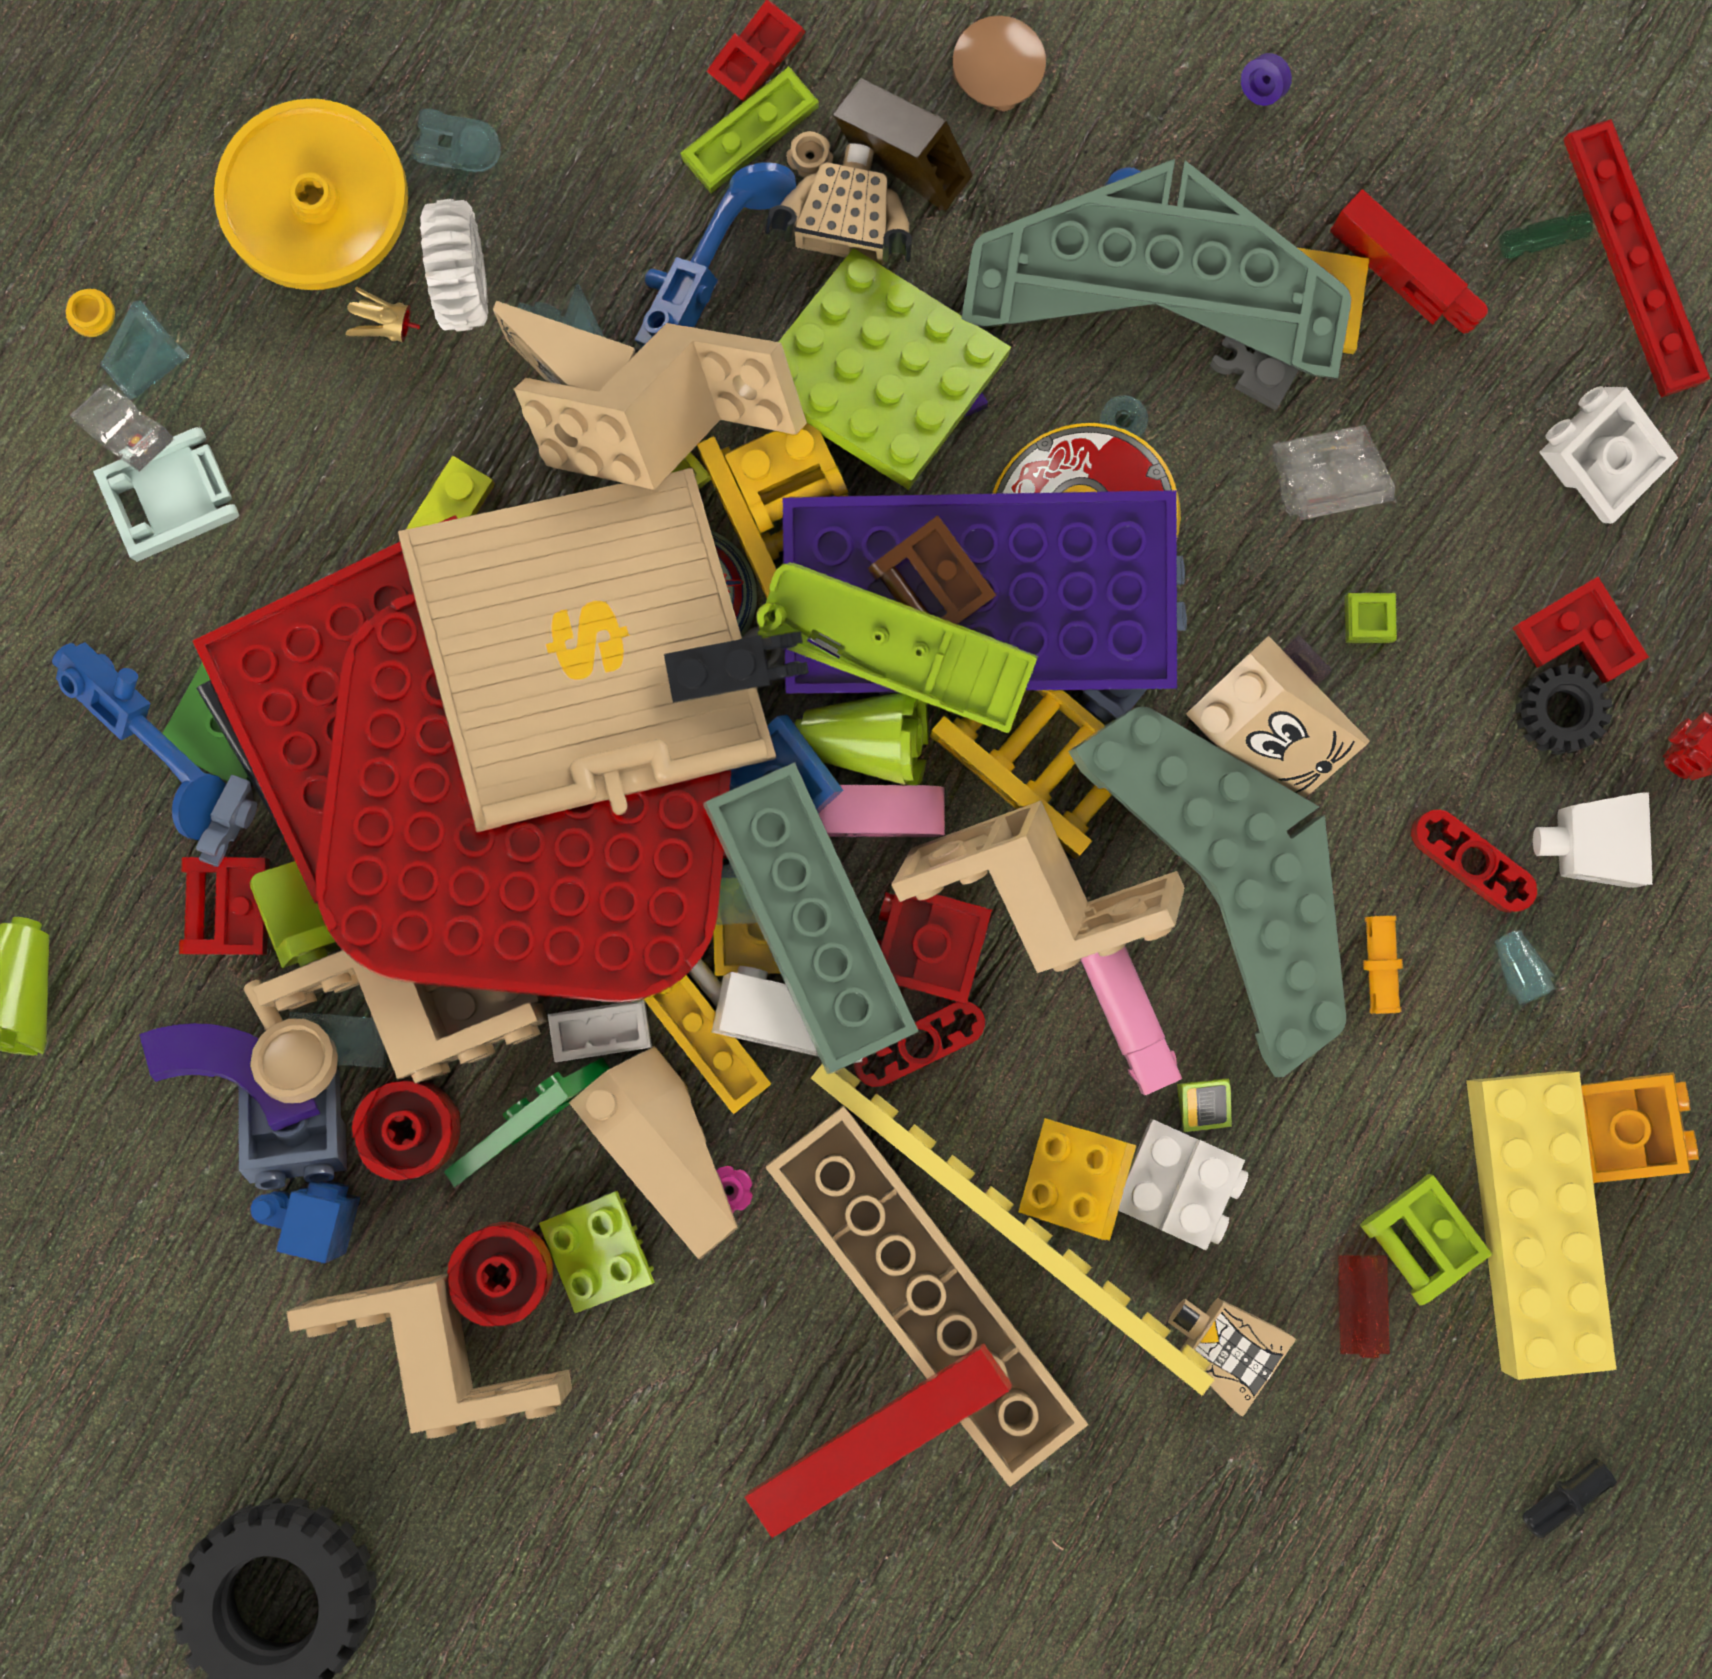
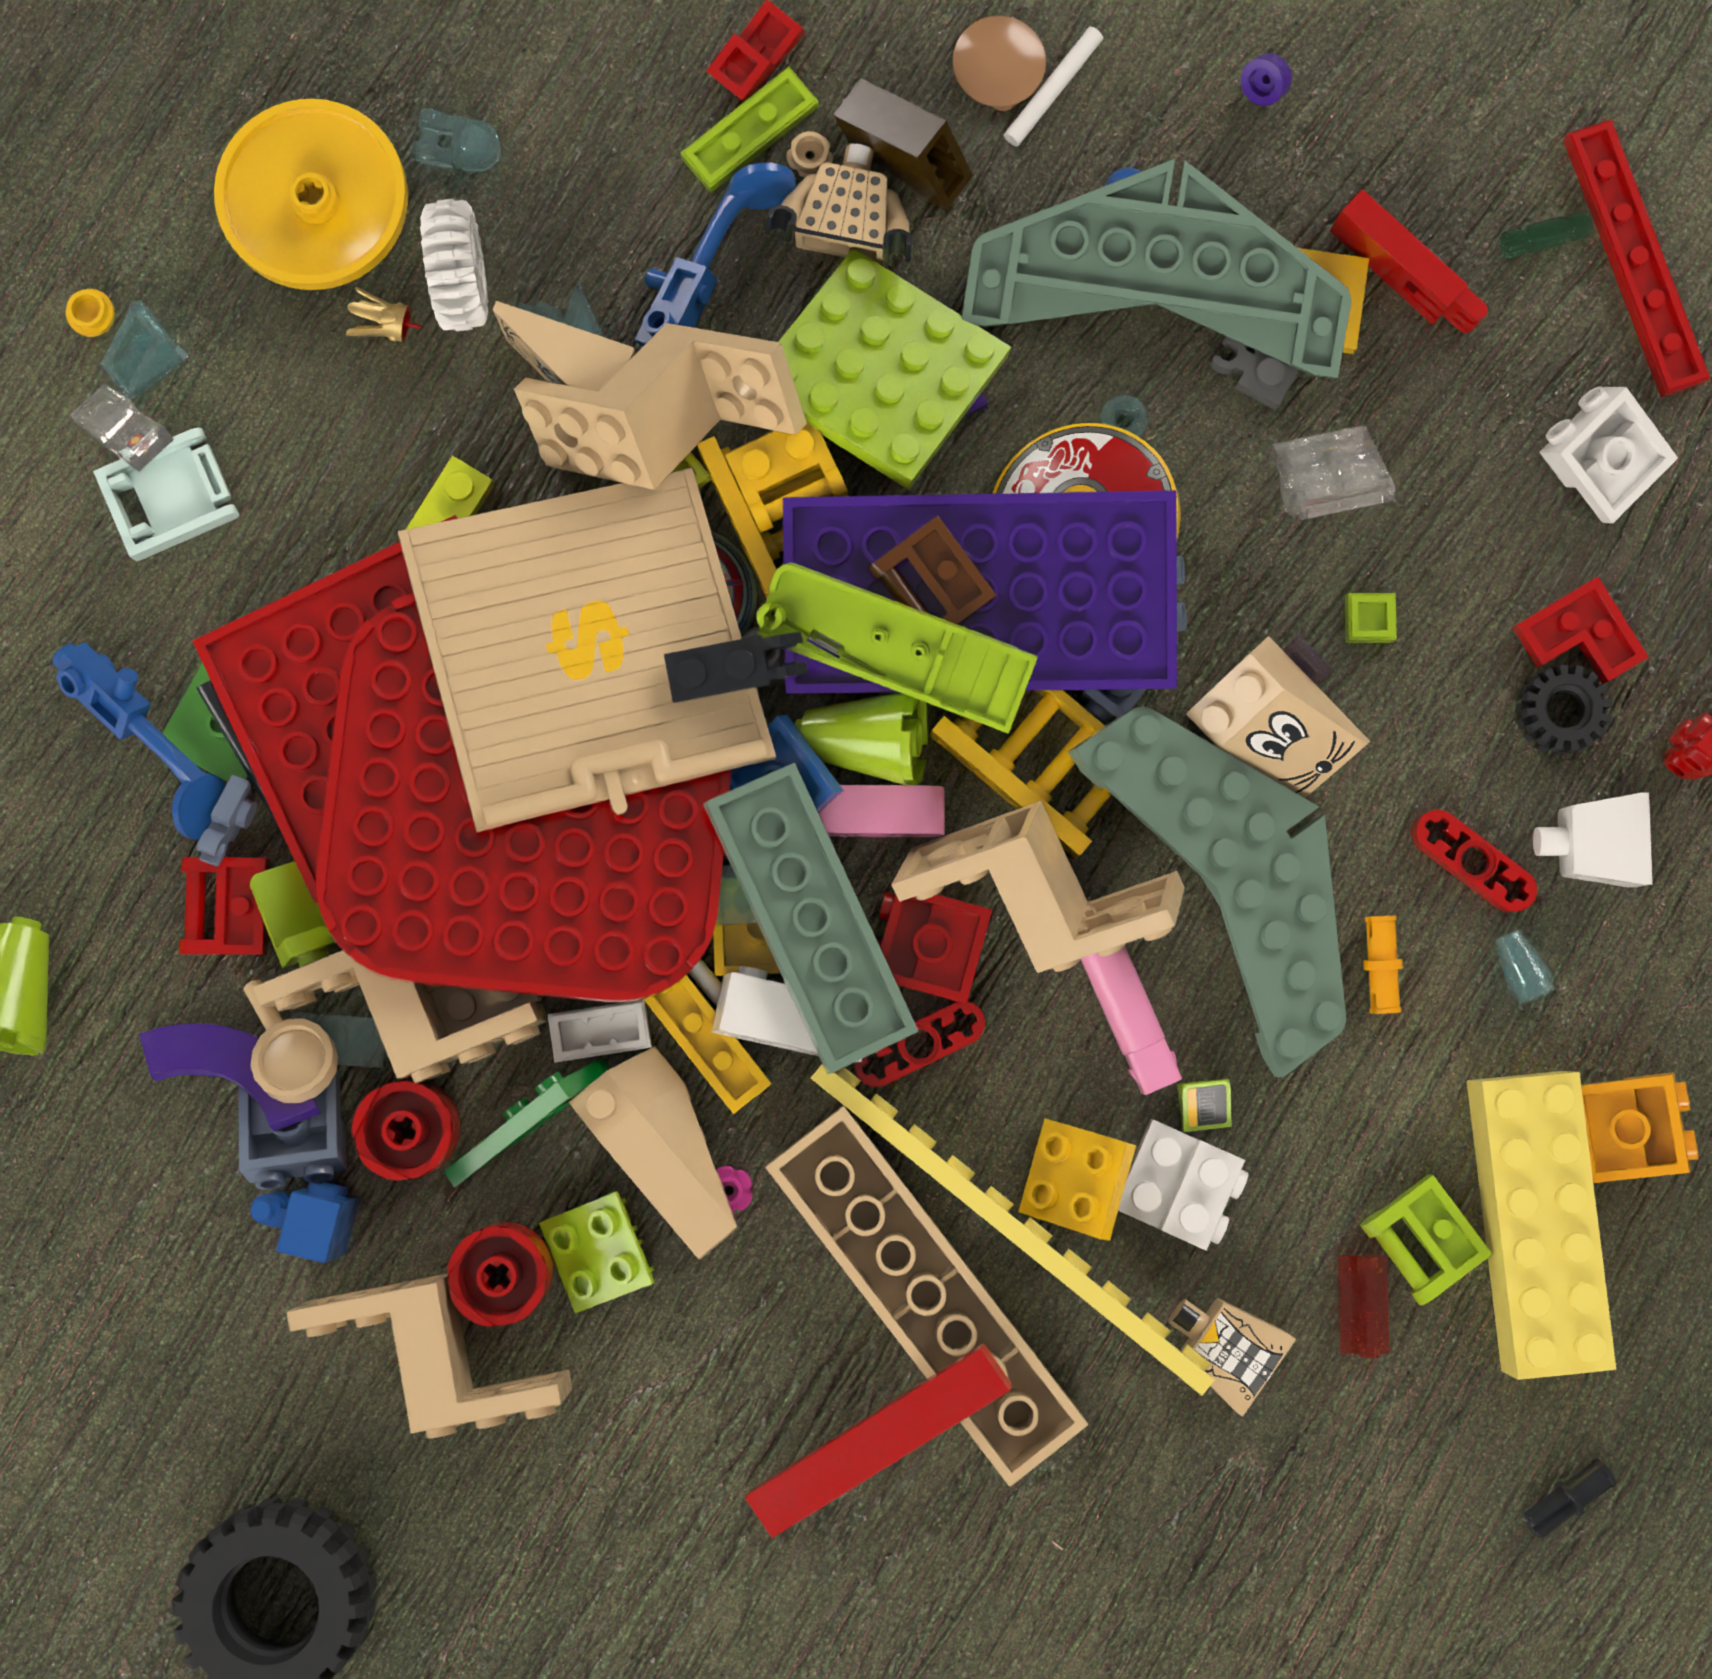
(1053, 86): none -> white piece

